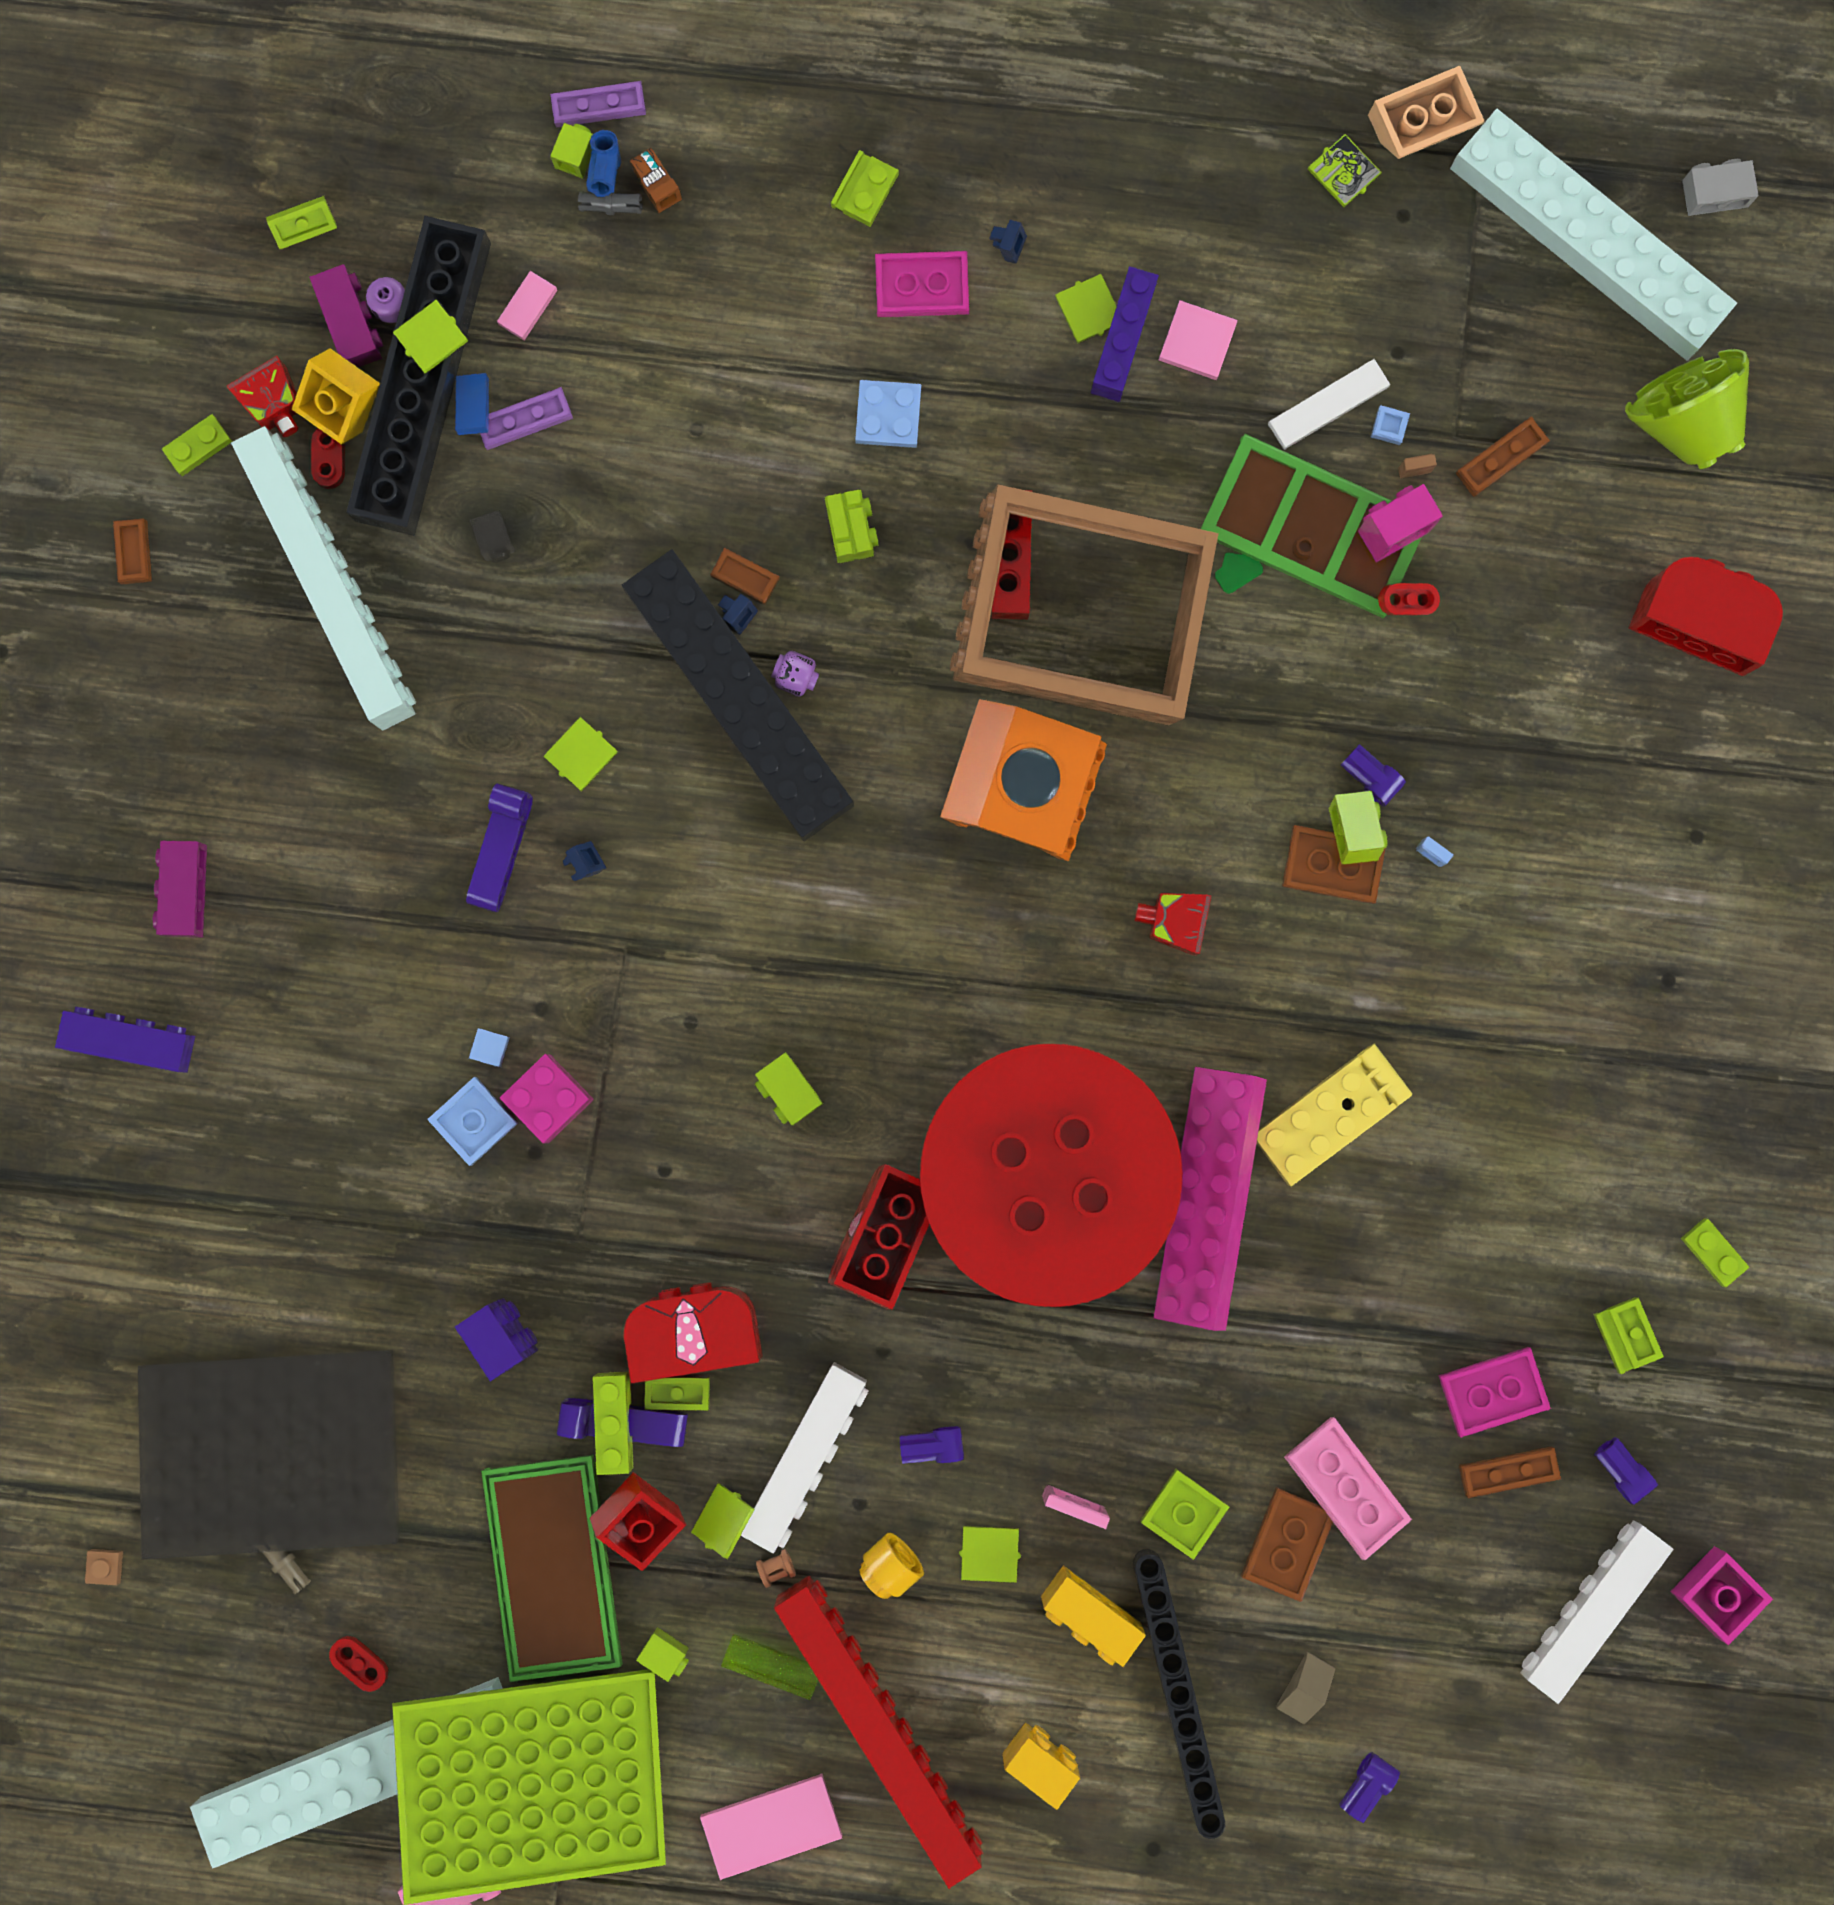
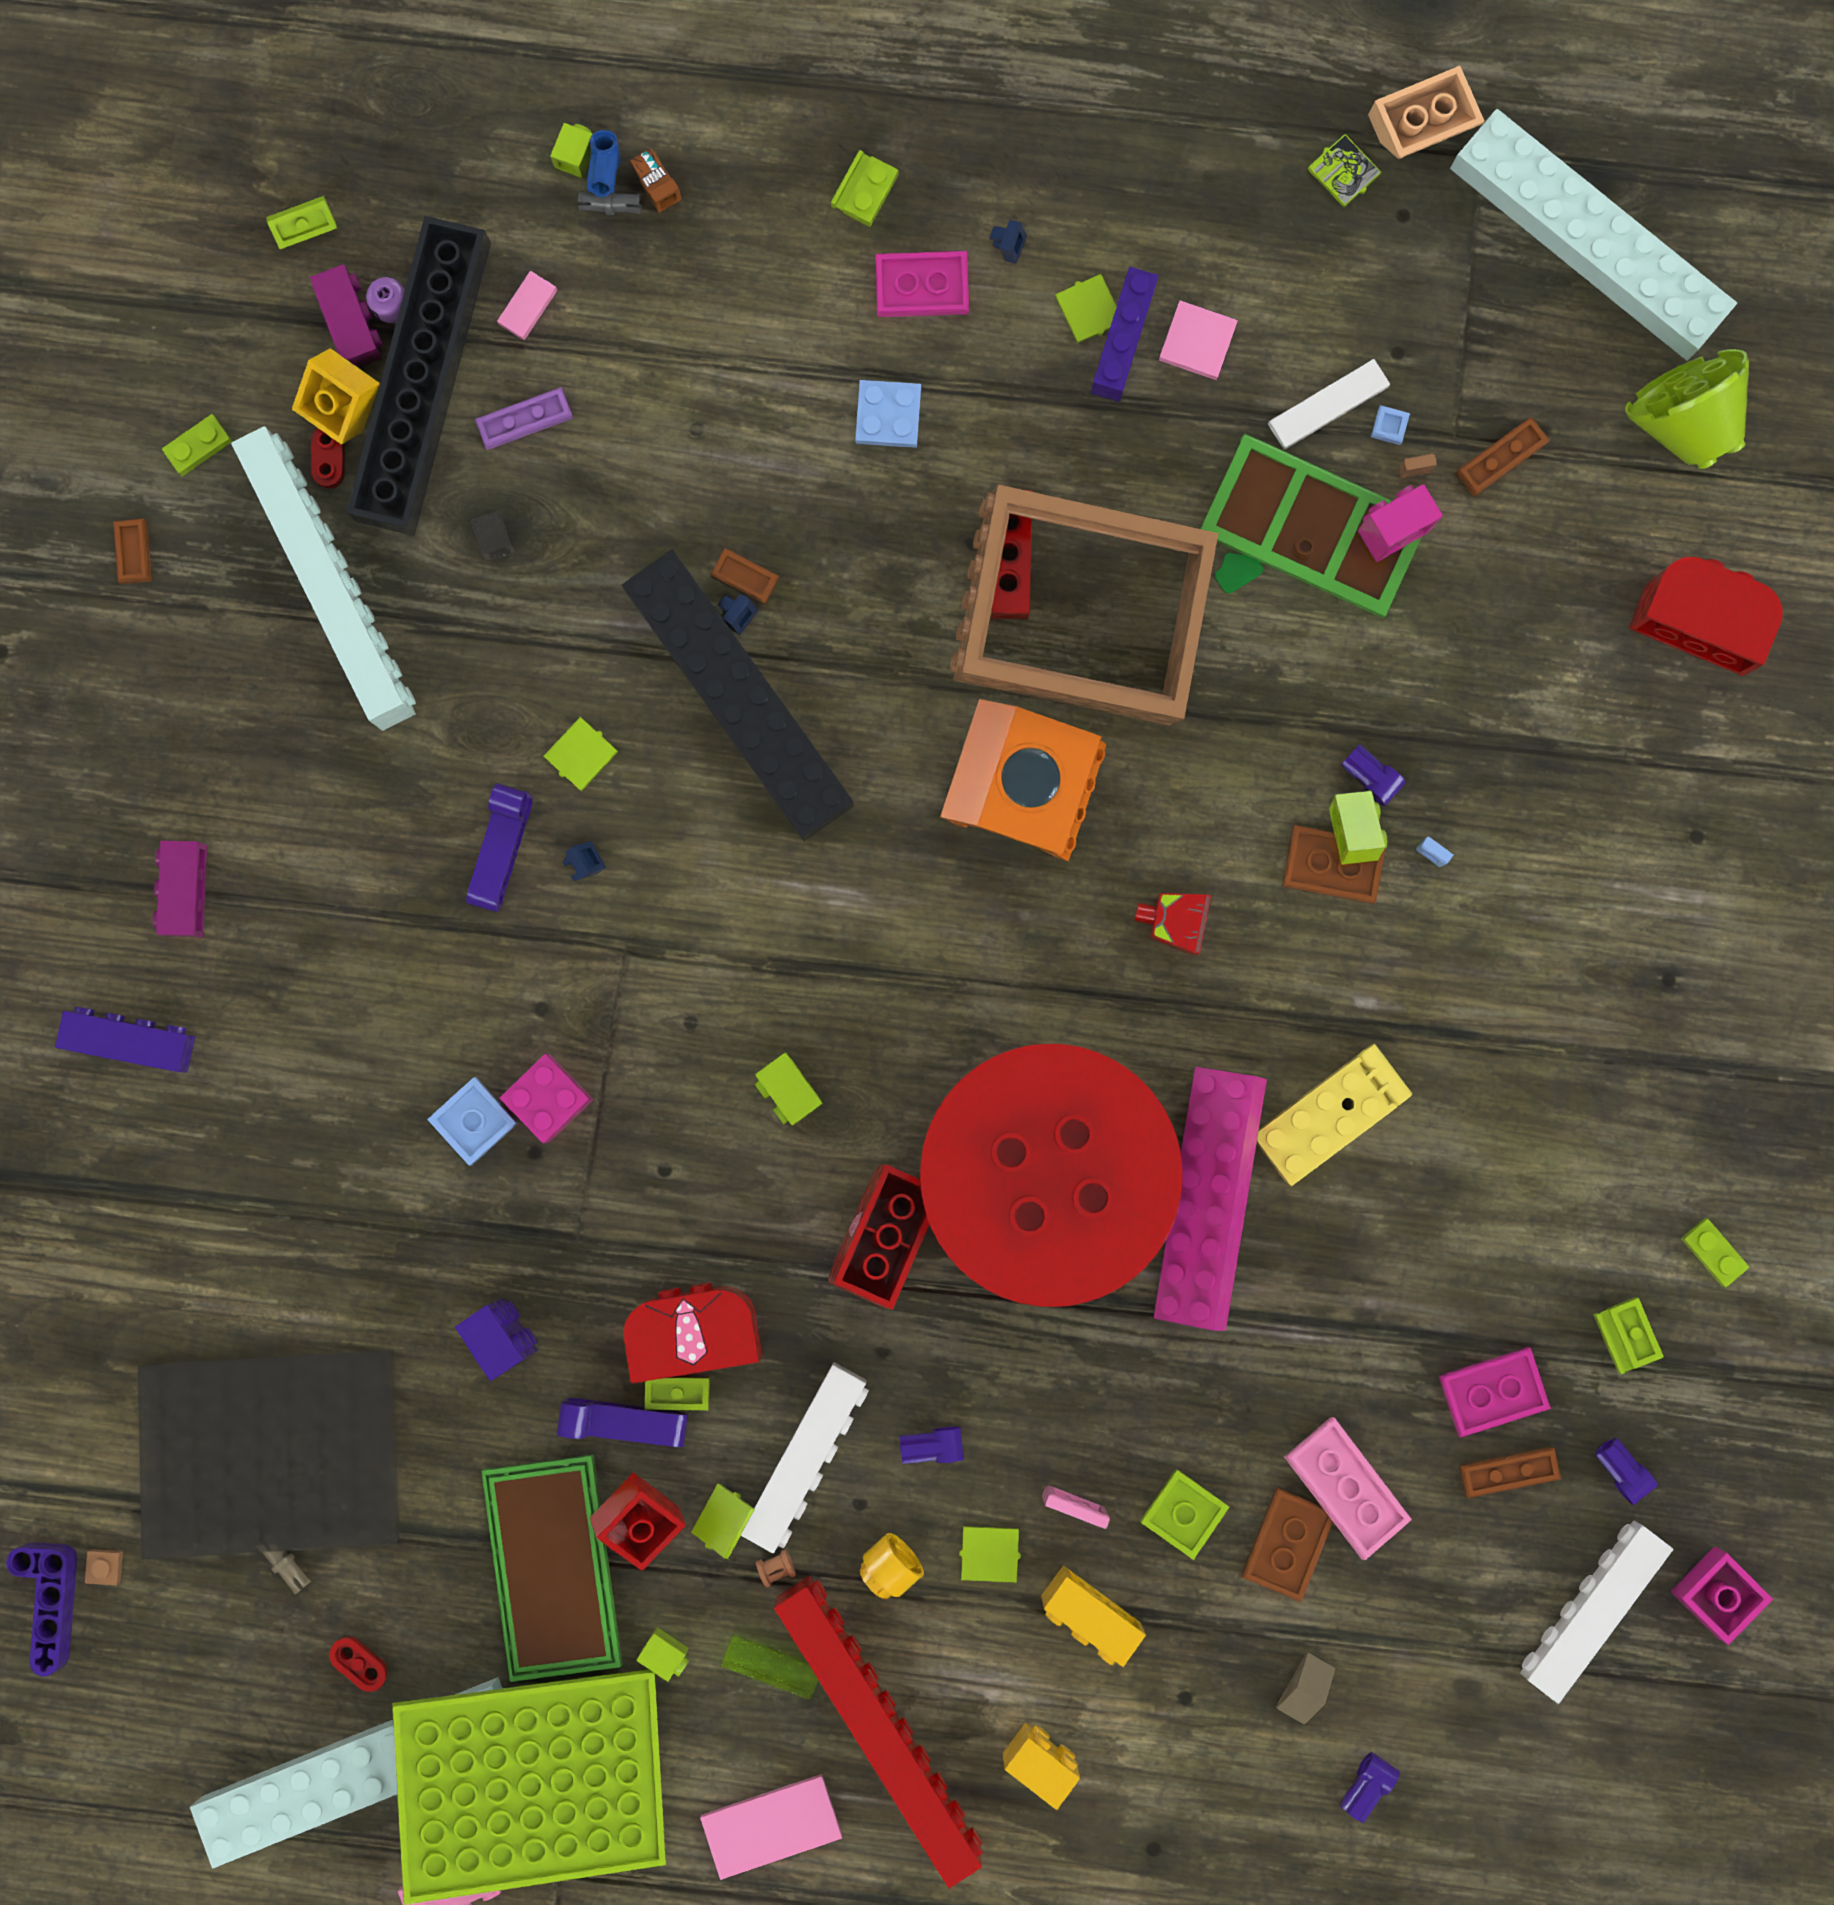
(45, 1606): none -> dark purple beam
(268, 396): red torso -> none
(430, 336): lime piece -> none
(472, 404): blue tile -> none
(489, 1047): light blue tile -> none
(598, 104): medium lavender tile -> none
(611, 1422): lime arch -> none
(795, 673): medium lavender head -> none
(850, 526): lime brick -> none
(1179, 1708): black beam -> none
(1407, 599): red plate -> none
(1720, 187): light grey brick -> none

